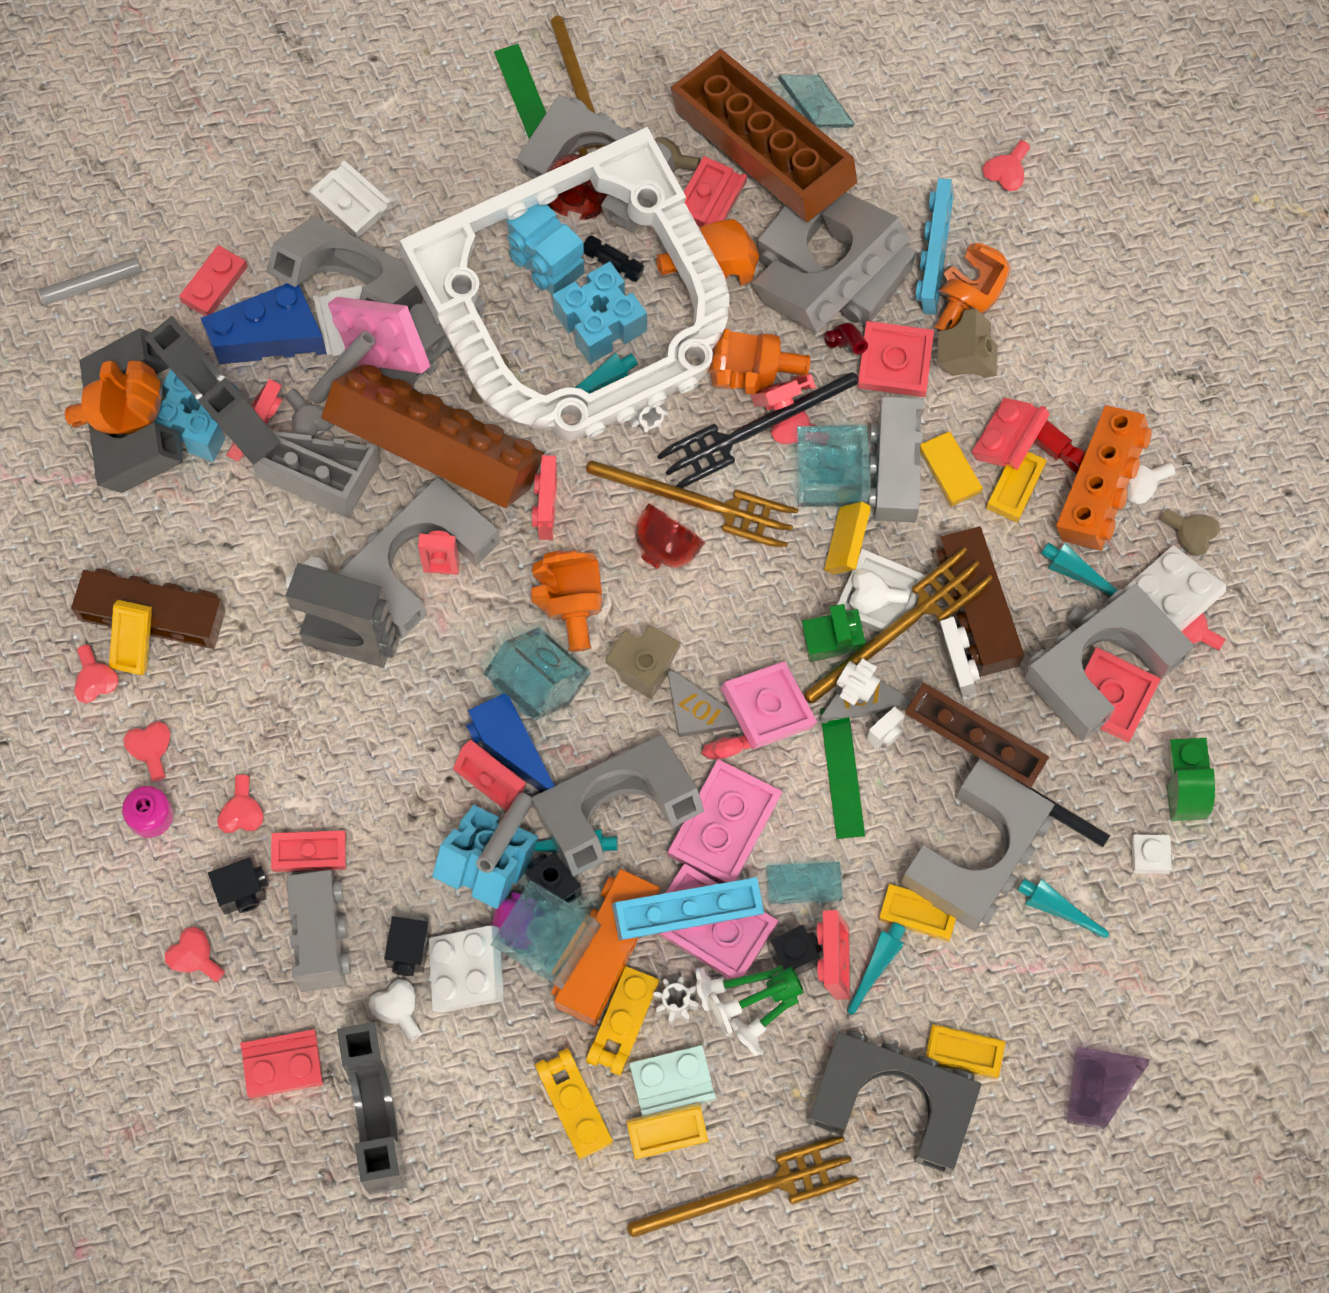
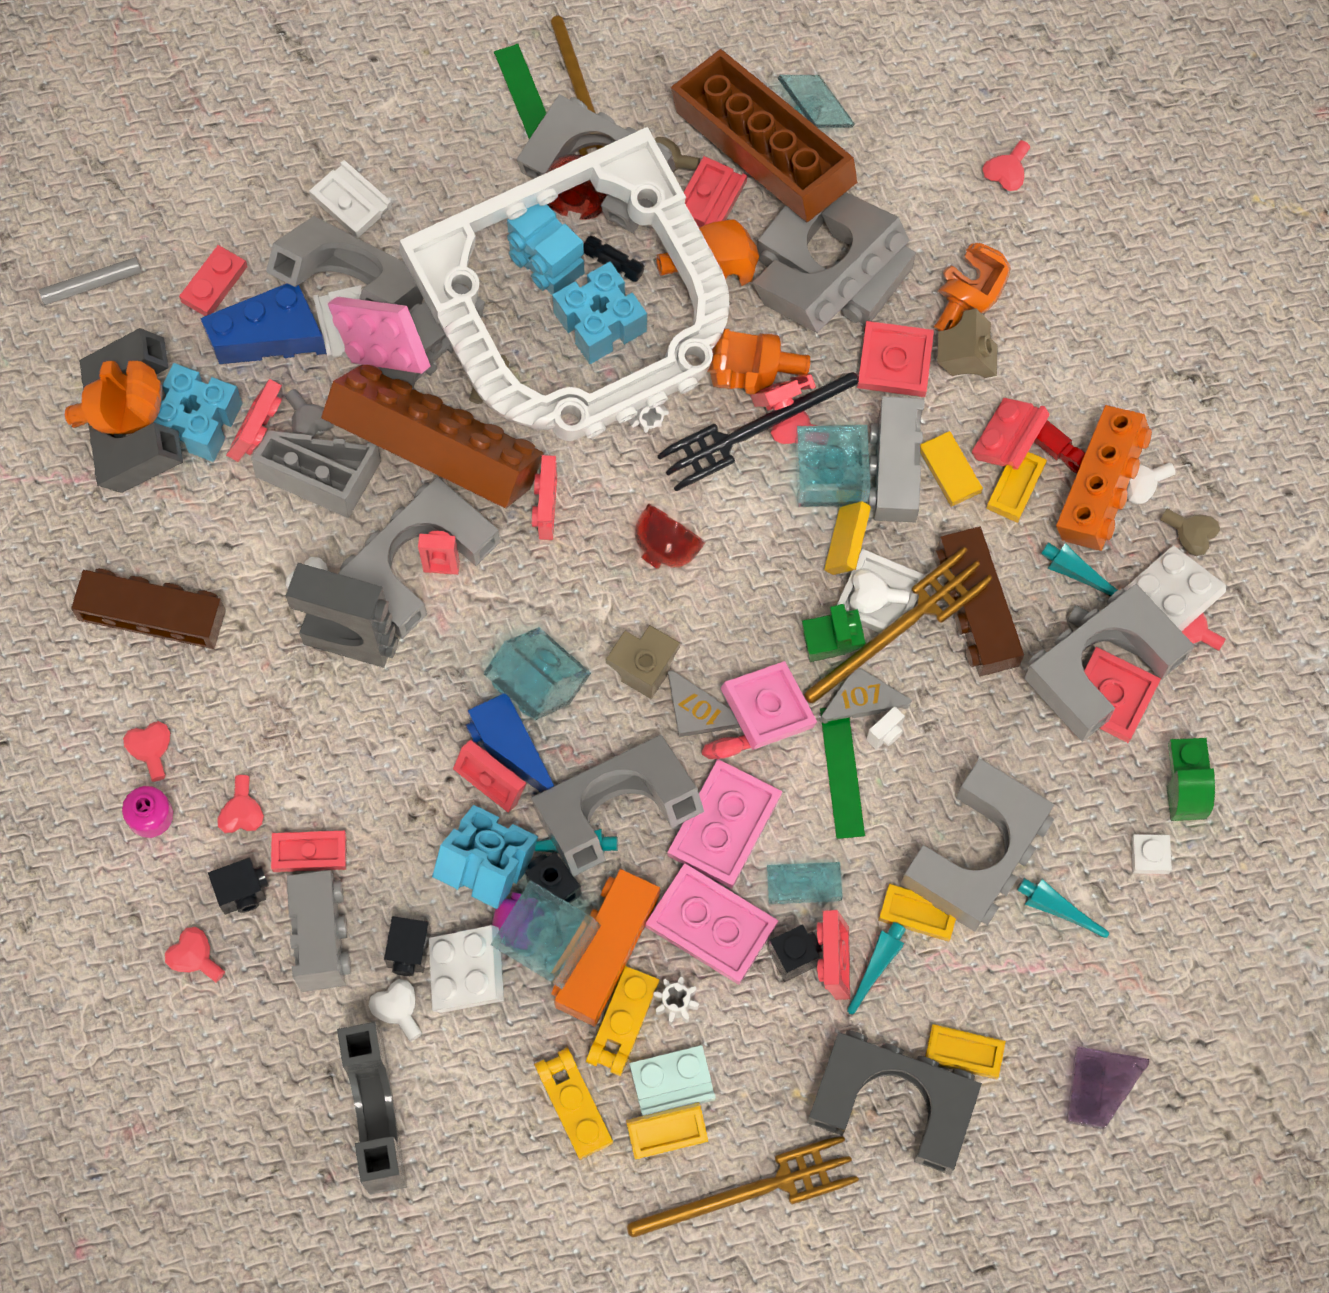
(94, 677): coral rock -> none
(130, 637): yellow tile -> none
(212, 390): dark grey arch -> none
(281, 1064): coral plate -> none
(343, 365): light grey piece -> none
(504, 833): light grey piece -> none
(569, 592): orange piece -> none
(608, 373): teal piece -> none
(687, 908): medium azure plate -> none
(728, 510): pearl gold piece -> none
(782, 986): plant -> none
(846, 335): dark red arm -> none
(858, 681): white gear -> none
(937, 234): medium azure plate -> none
(964, 670): white plate -> none
(977, 735): reddish brown brick -> none
(1076, 823): black bar -> none

